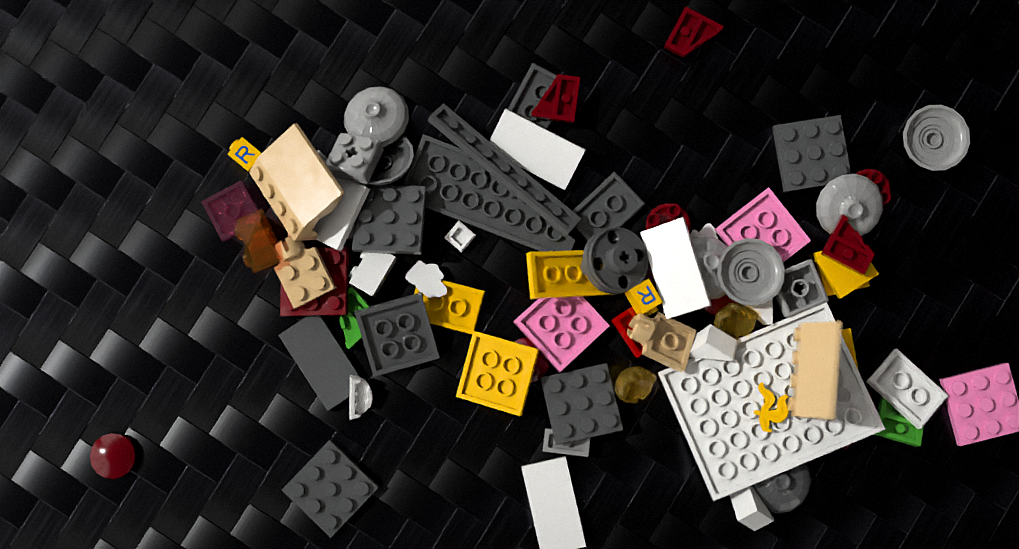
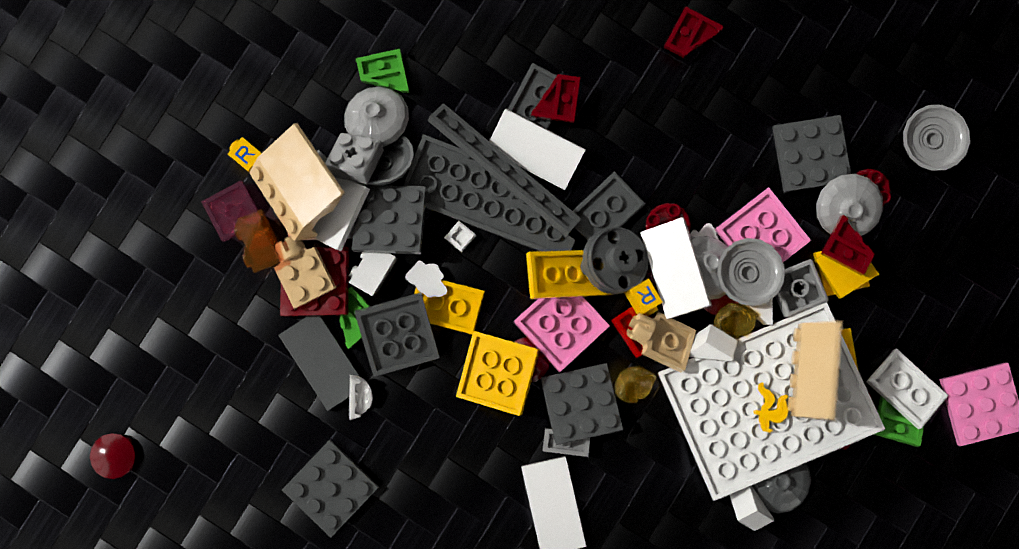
(384, 70): none -> bright green wing

